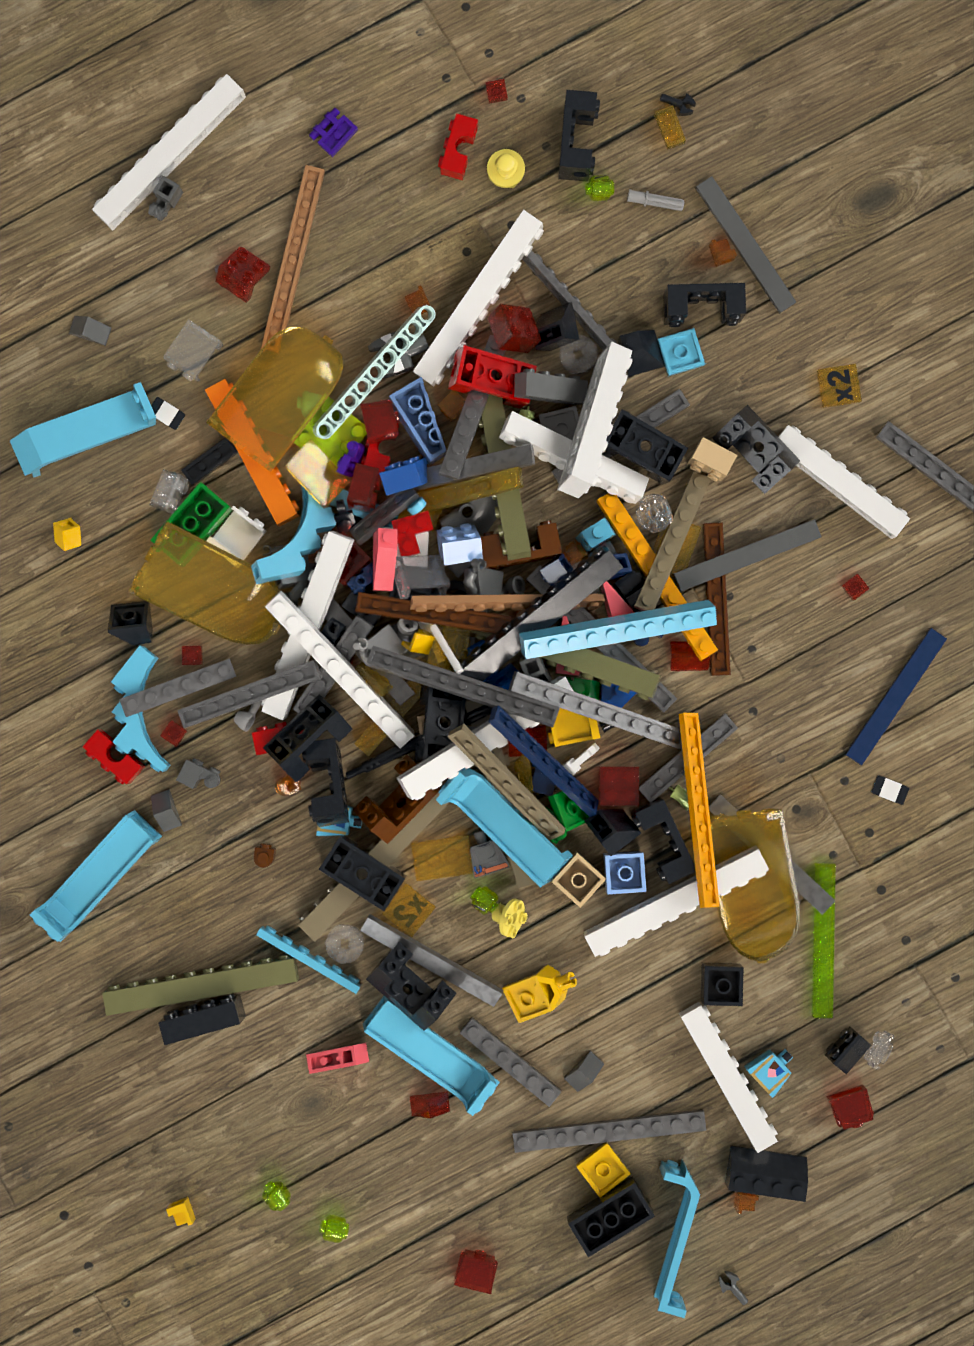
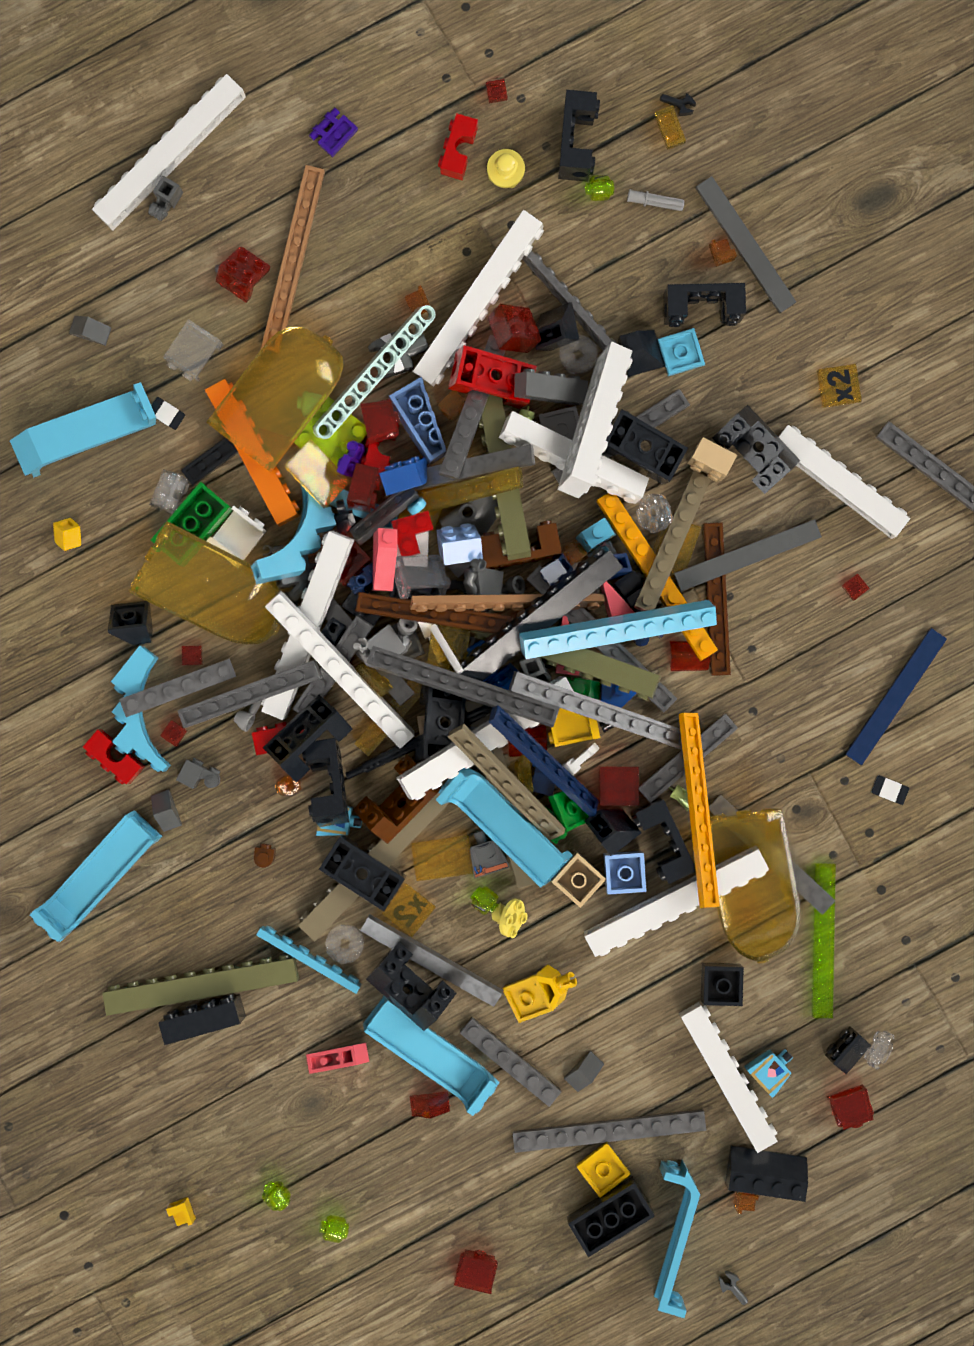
(421, 642): yellow panel -> none

